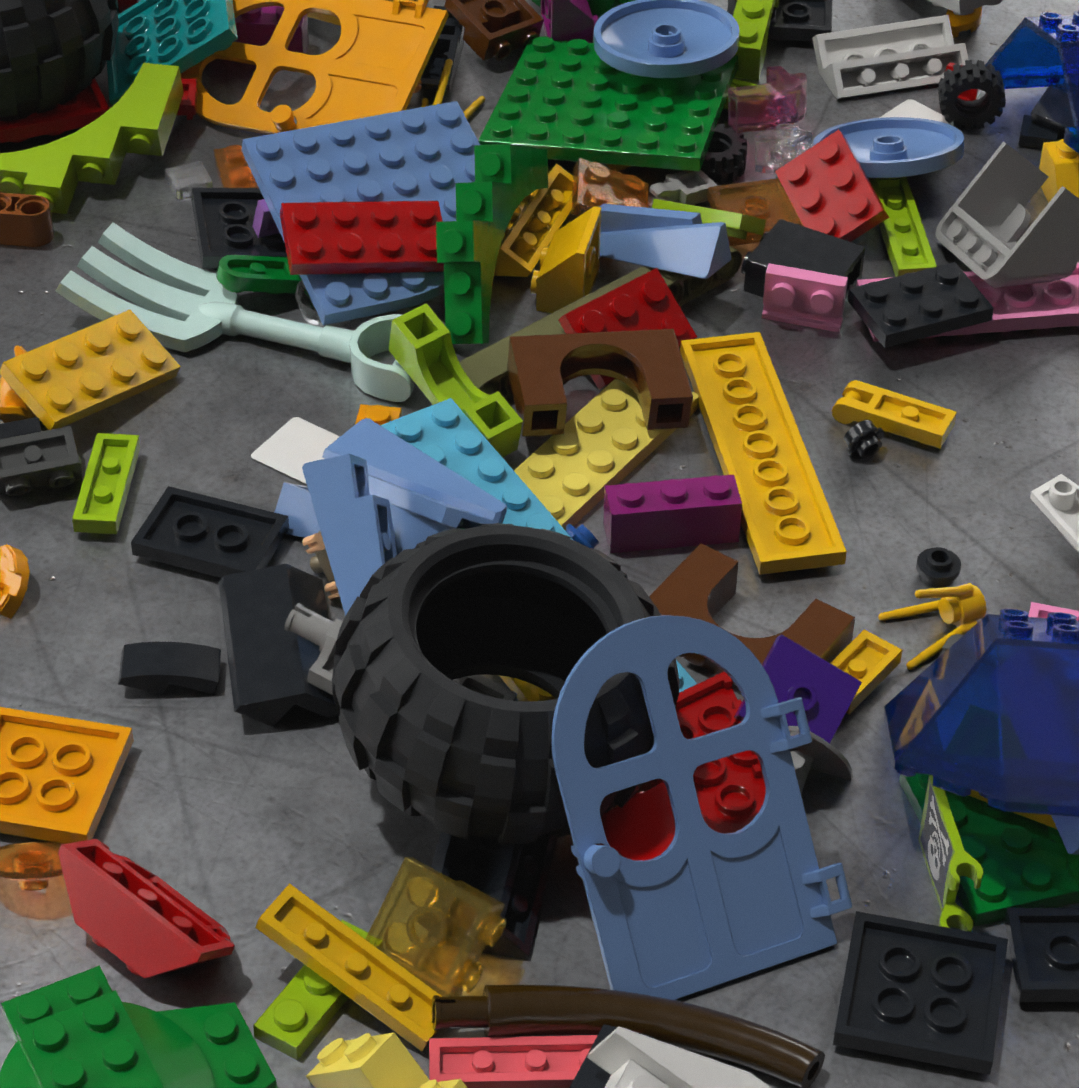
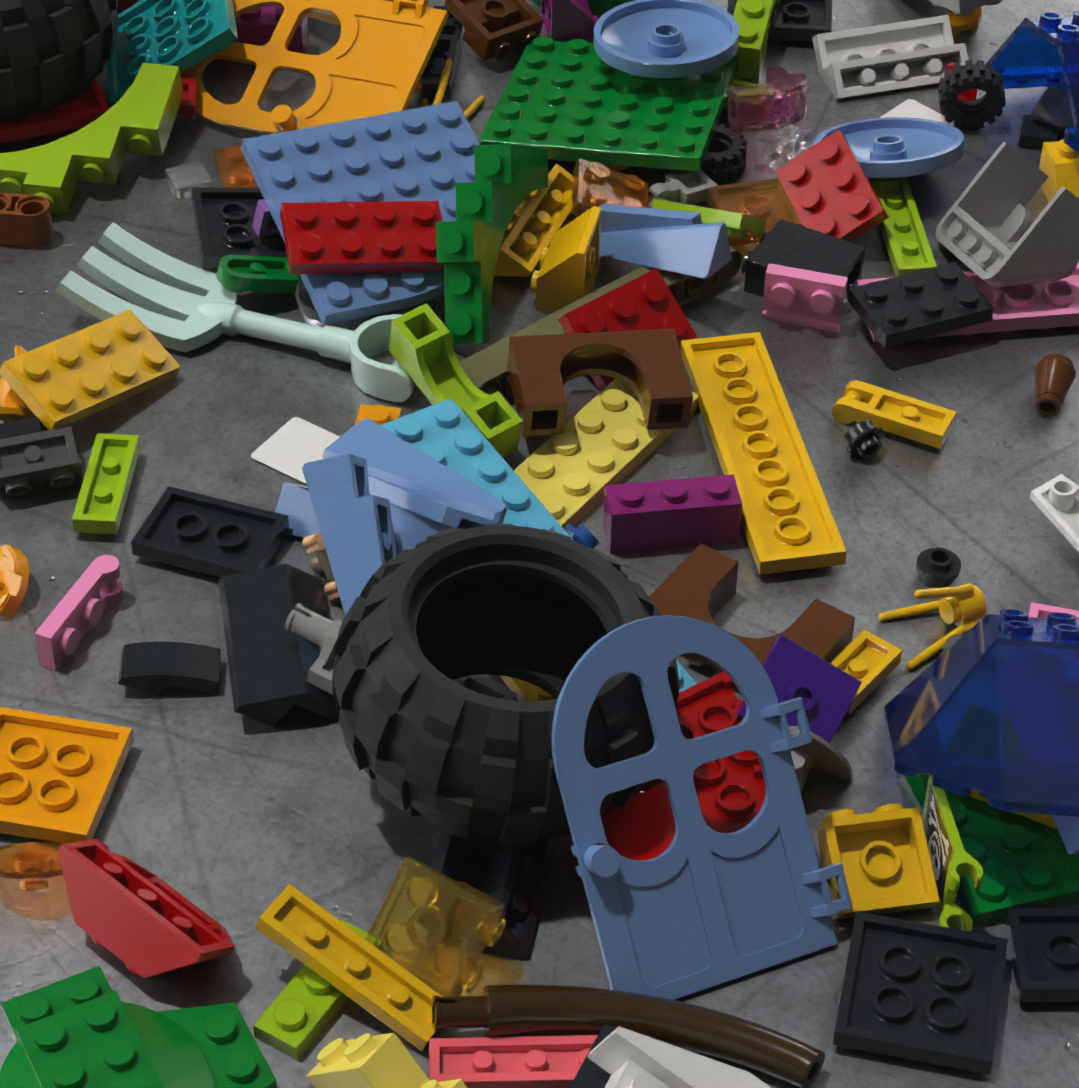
(79, 611): none -> bright pink plate
(881, 858): none -> yellow plate
(1053, 381): none -> reddish brown cone

